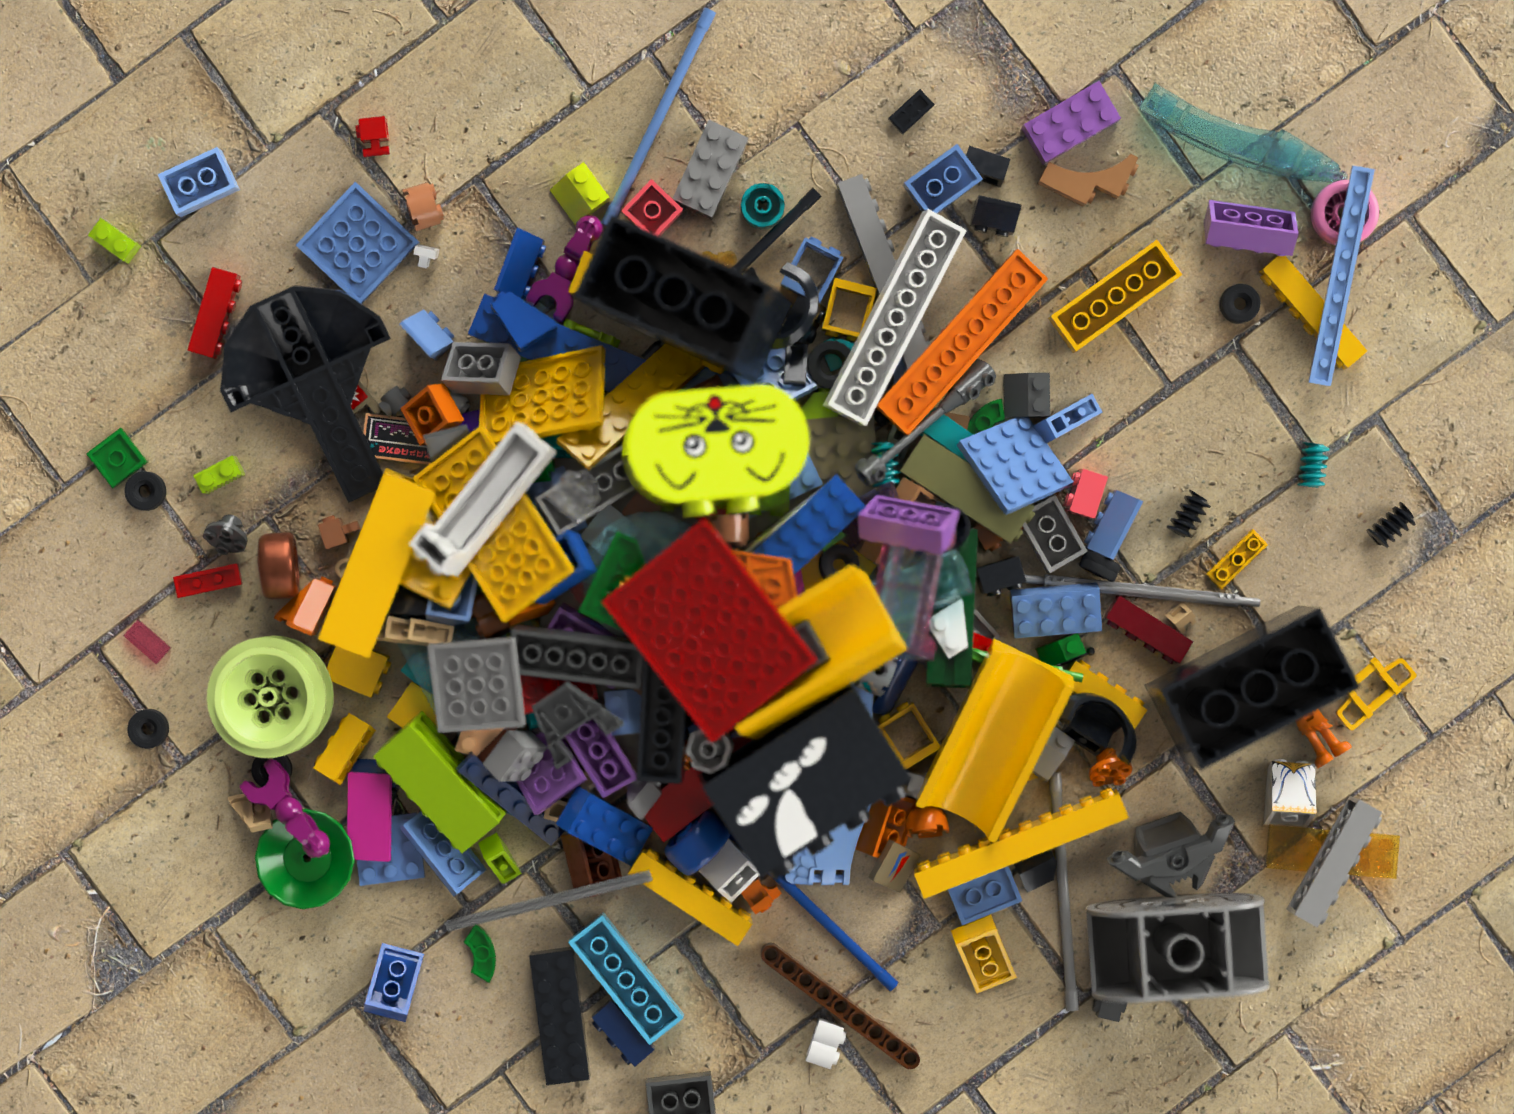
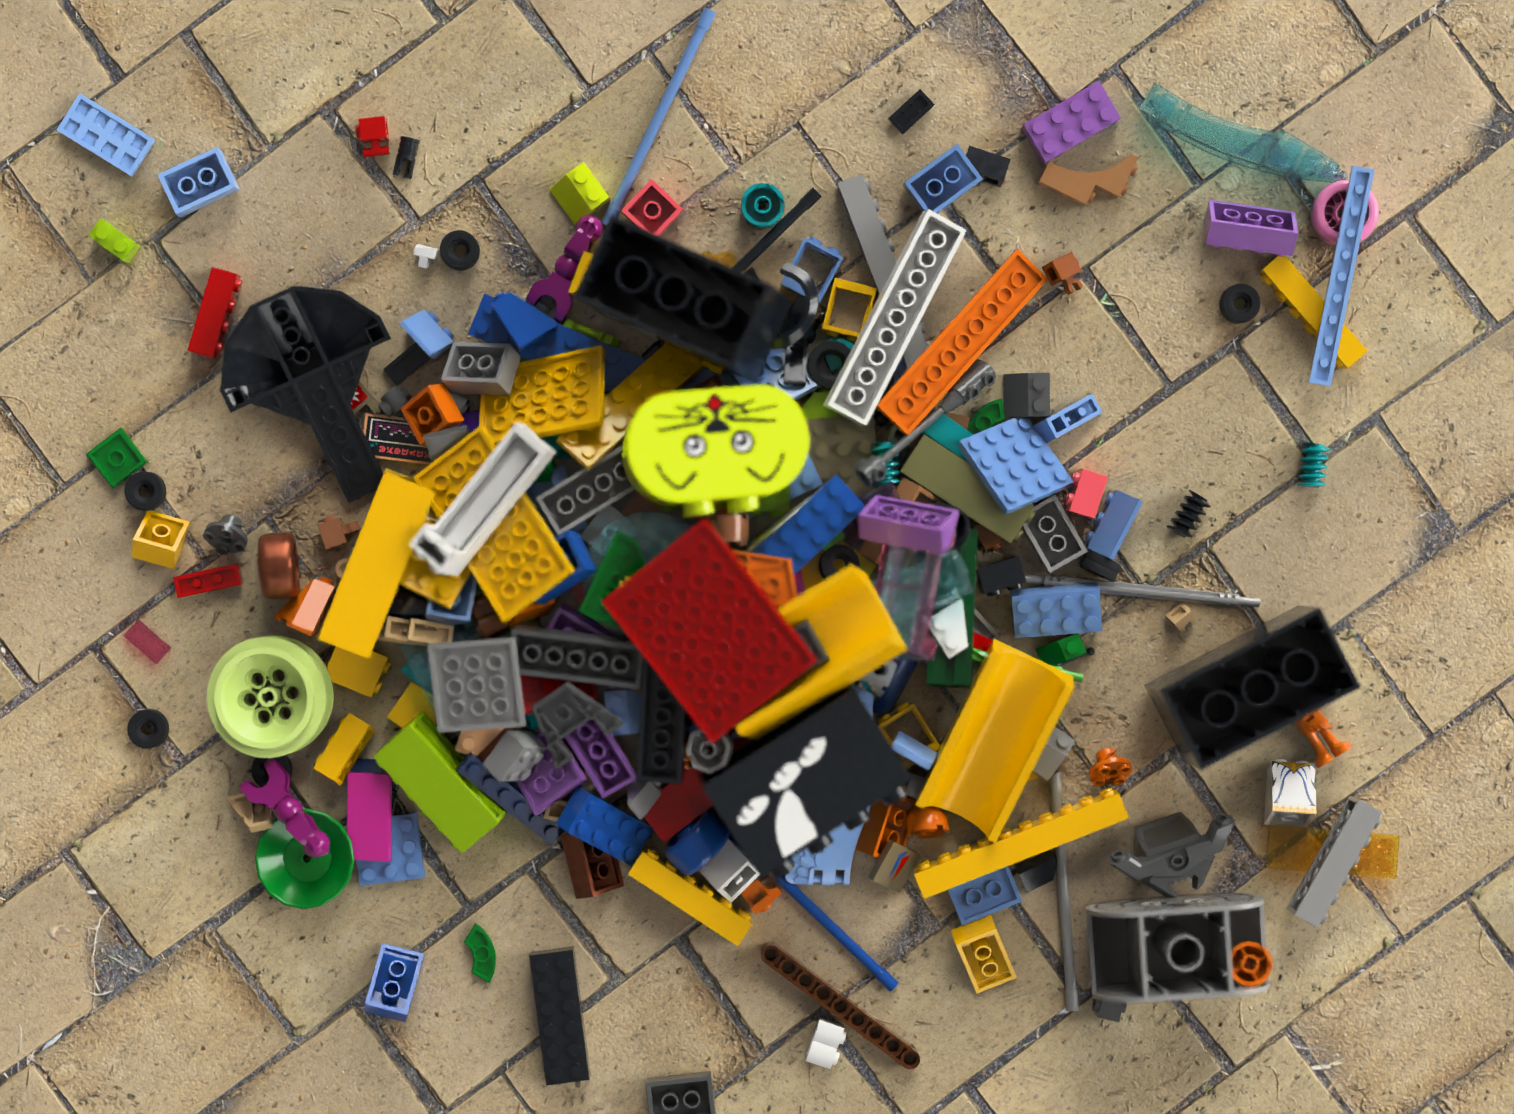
(106, 135): none -> light blue plate
(160, 539): none -> yellow slope
(219, 474): lime brick -> none
(357, 243): medium blue plate -> none
(406, 151): none -> black hinge
(407, 364): none -> black tile
(422, 206): nougat brick -> none
(447, 250): none -> black tyre
(449, 864): medium blue plate -> none
(499, 858): lime slope -> none
(520, 264): blue slope -> none
(548, 900): light grey axle -> none
(575, 495): clear slope -> none
(621, 1033): dark blue brick -> none
(626, 978): medium azure brick -> none
(710, 169): light grey brick -> none
(914, 750): none -> light blue tile
(995, 216): black slope -> none
(1062, 271): none -> dark orange brick
(1093, 721): black piece -> none
(1099, 685): yellow brick -> none
(1115, 296): yellow brick -> none
(1147, 629): dark red brick -> none
(1227, 569): yellow tile -> none
(1251, 963): none -> orange cylinder
(1367, 711): yellow bar -> none
(1391, 525): black piece -> none

